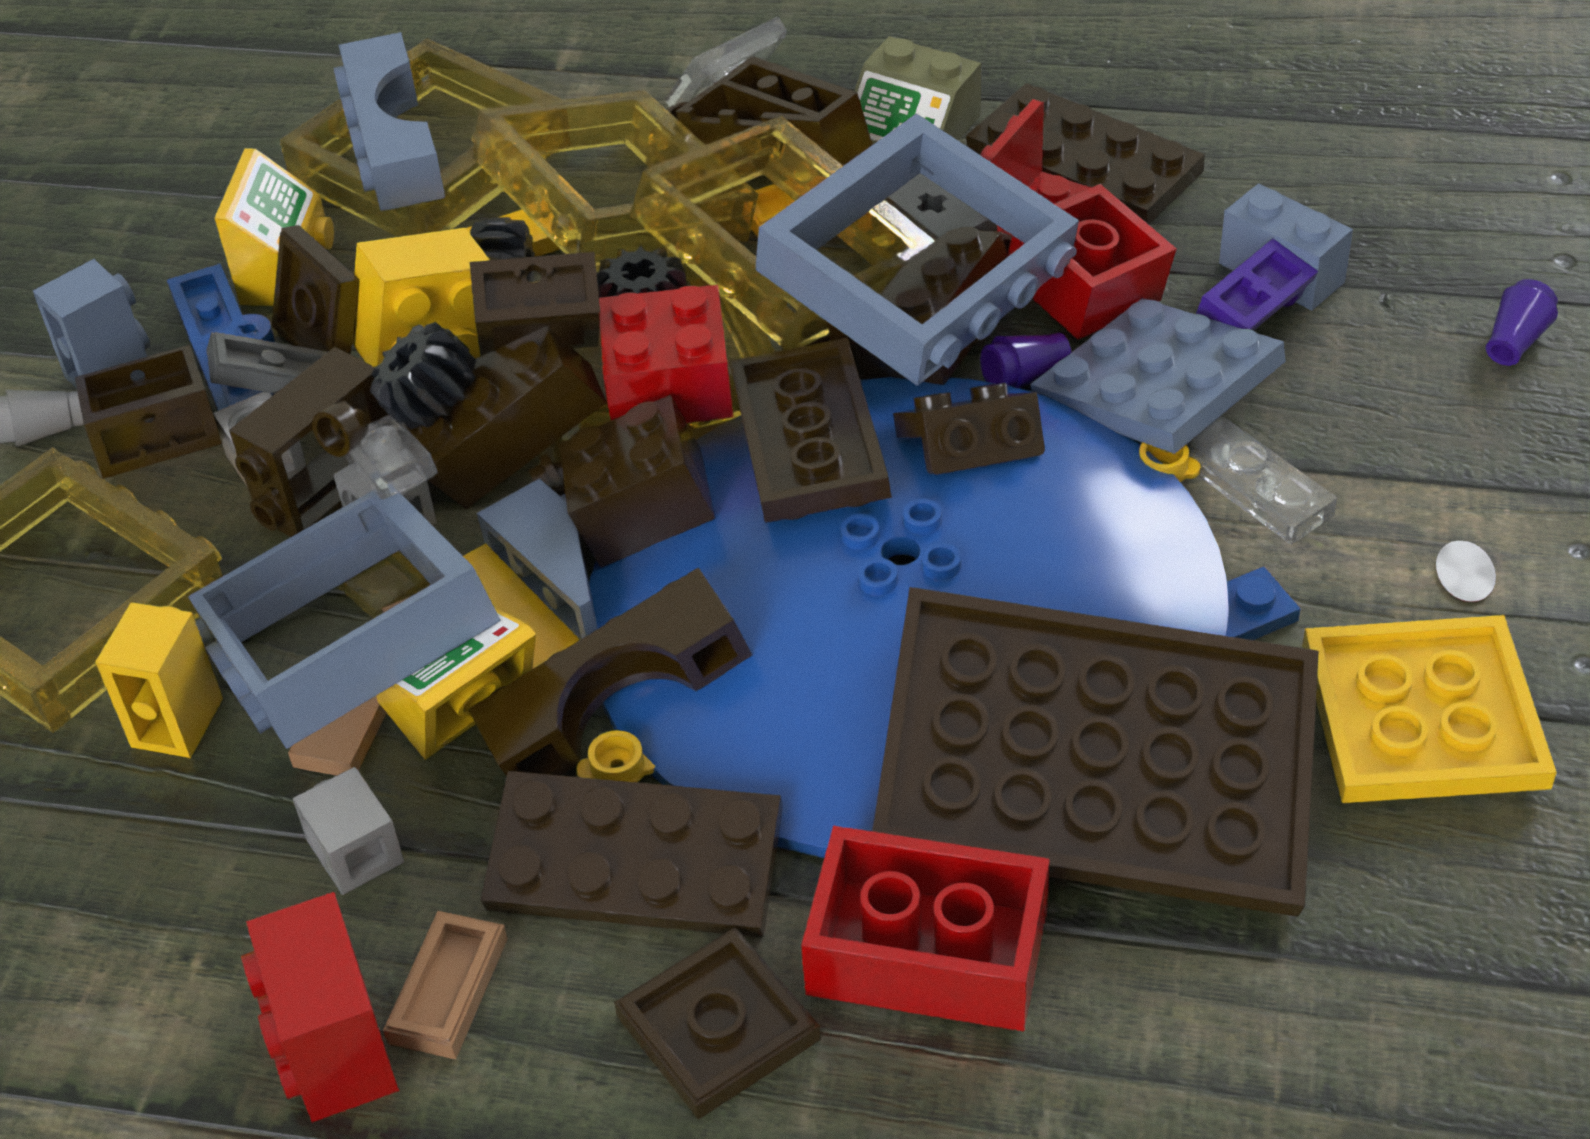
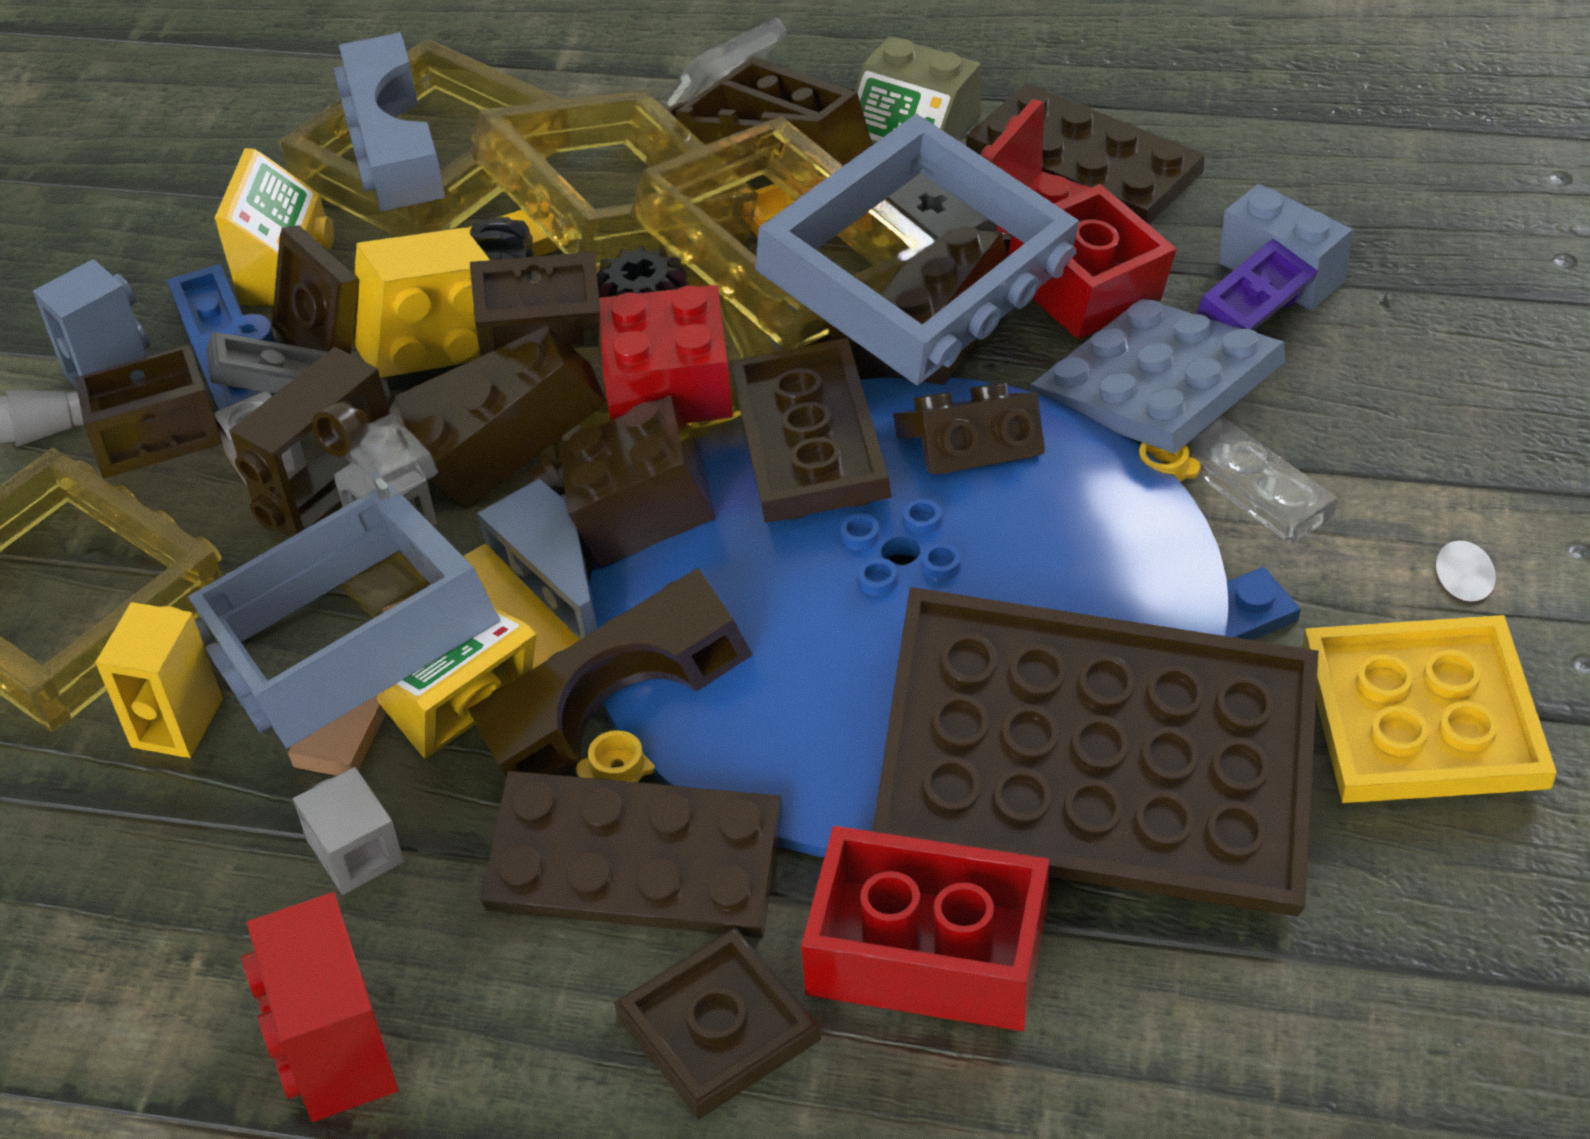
(423, 375): black gear -> none
(445, 985): medium nougat tile -> none
(1022, 358): dark purple cone -> none
(1521, 319): dark purple cone -> none

